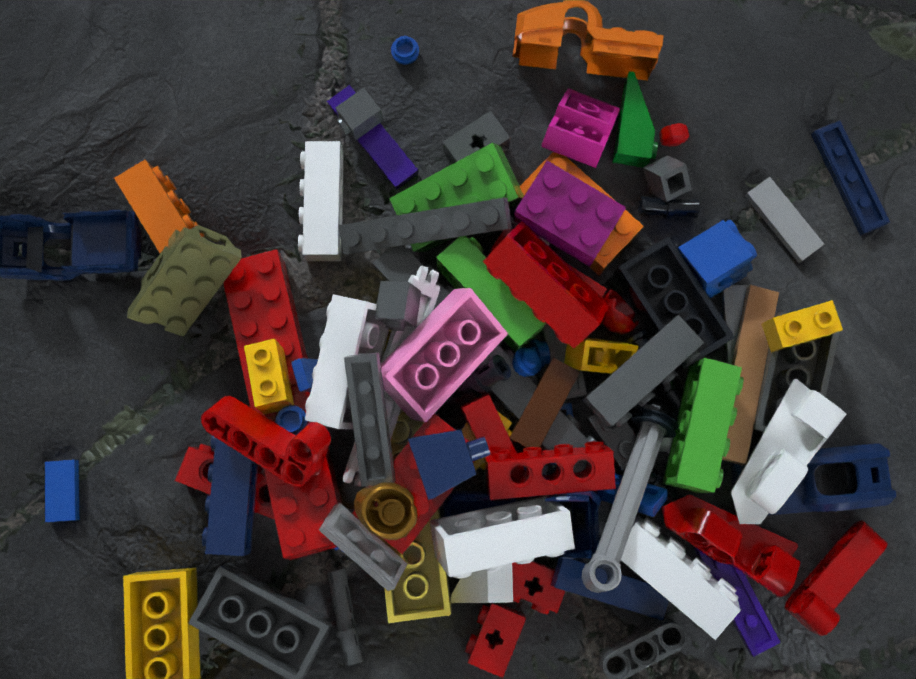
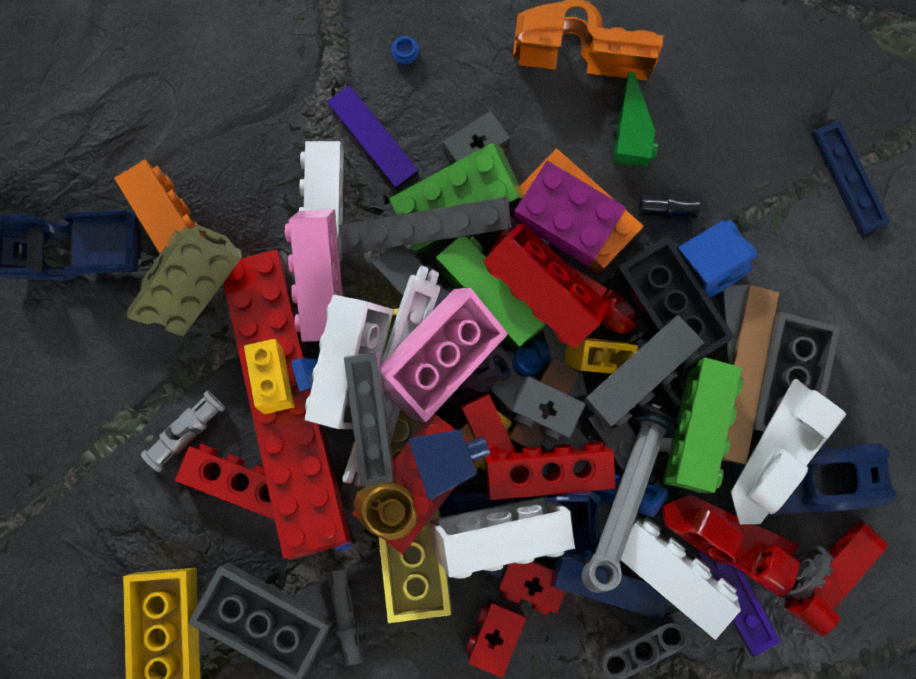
(62, 490): blue tile -> none
(186, 427): none -> light grey piece
(230, 502): dark blue brick -> none
(266, 443): red beam -> none
(292, 419): blue plate -> none
(315, 268): none -> bright pink brick
(358, 114): dark grey brick -> none
(363, 547): light grey tile -> none
(398, 305): dark grey brick -> none
(485, 587): white slope -> none
(564, 407): none -> dark grey brick
(580, 127): dark pink slope -> none
(667, 178): dark grey brick -> none
(674, 134): red tile -> none
(784, 219): light grey tile -> none
(802, 326): yellow brick -> none
(811, 572): none -> dark grey wheel

